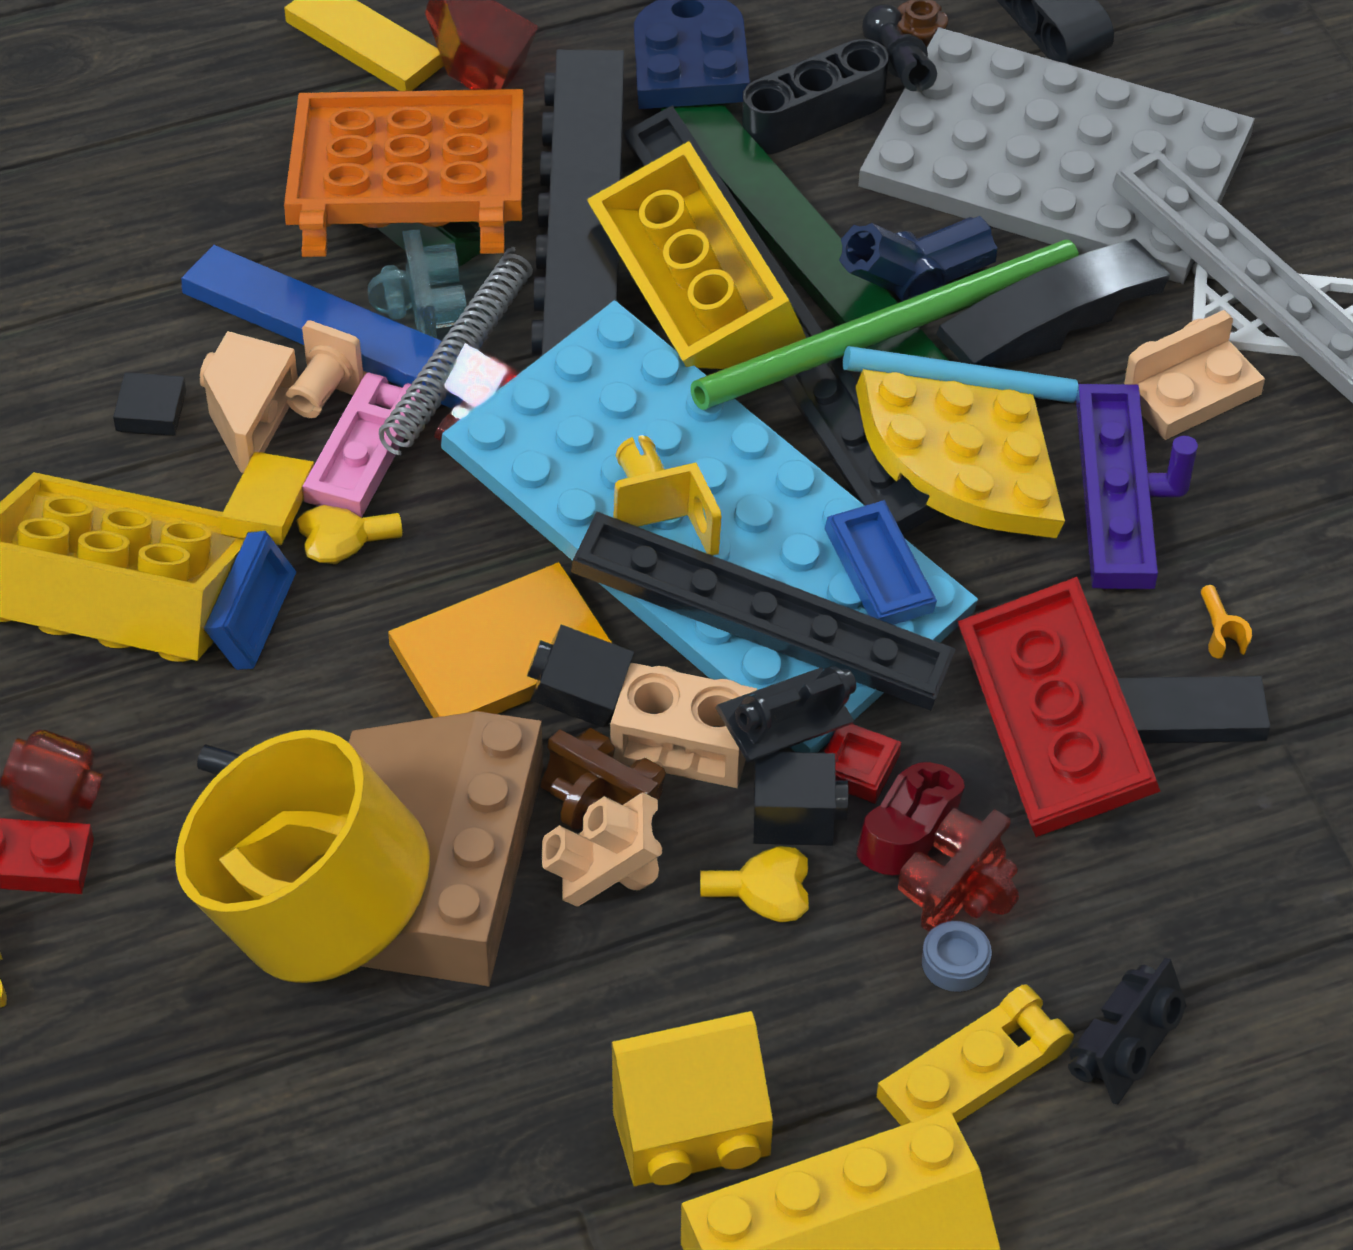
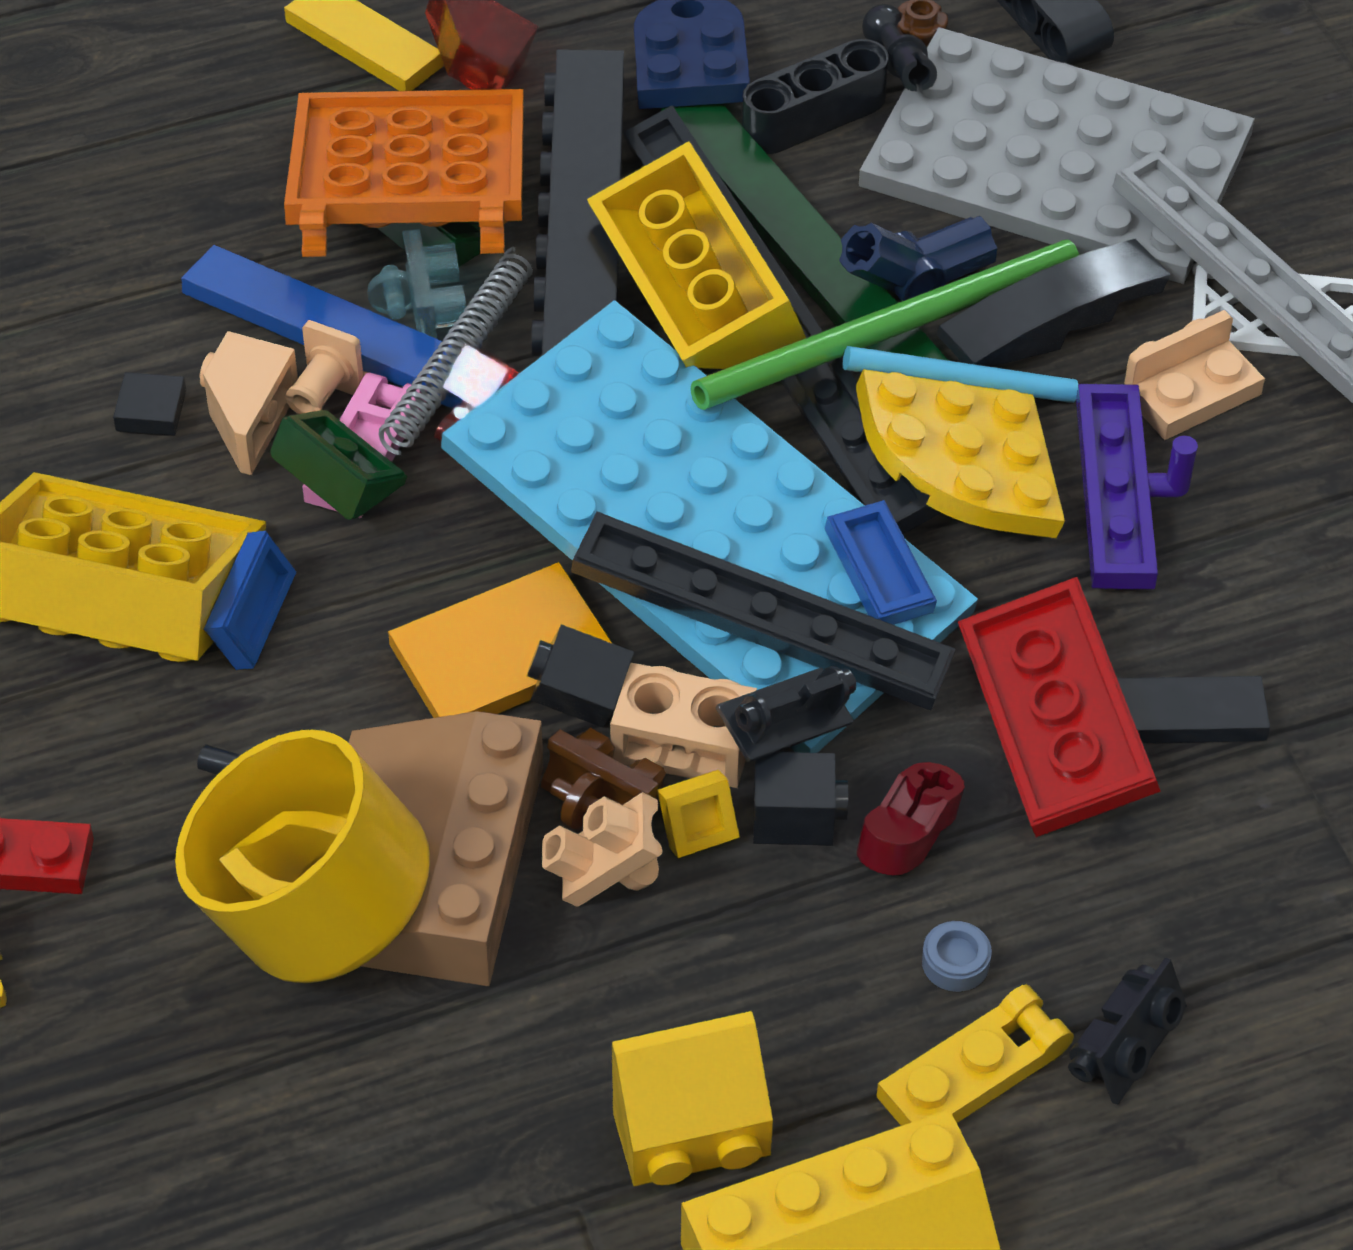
(51, 776): clear red head -> none
(266, 497): yellow tile -> none
(335, 462): none -> dark green slope
(339, 533): yellow rock -> none
(662, 494): yellow bracket -> none
(698, 813): none -> yellow tile
(766, 884): yellow rock -> none
(863, 760): red tile -> none
(972, 878): clear red hips -> none
(1224, 625): light orange hand -> none

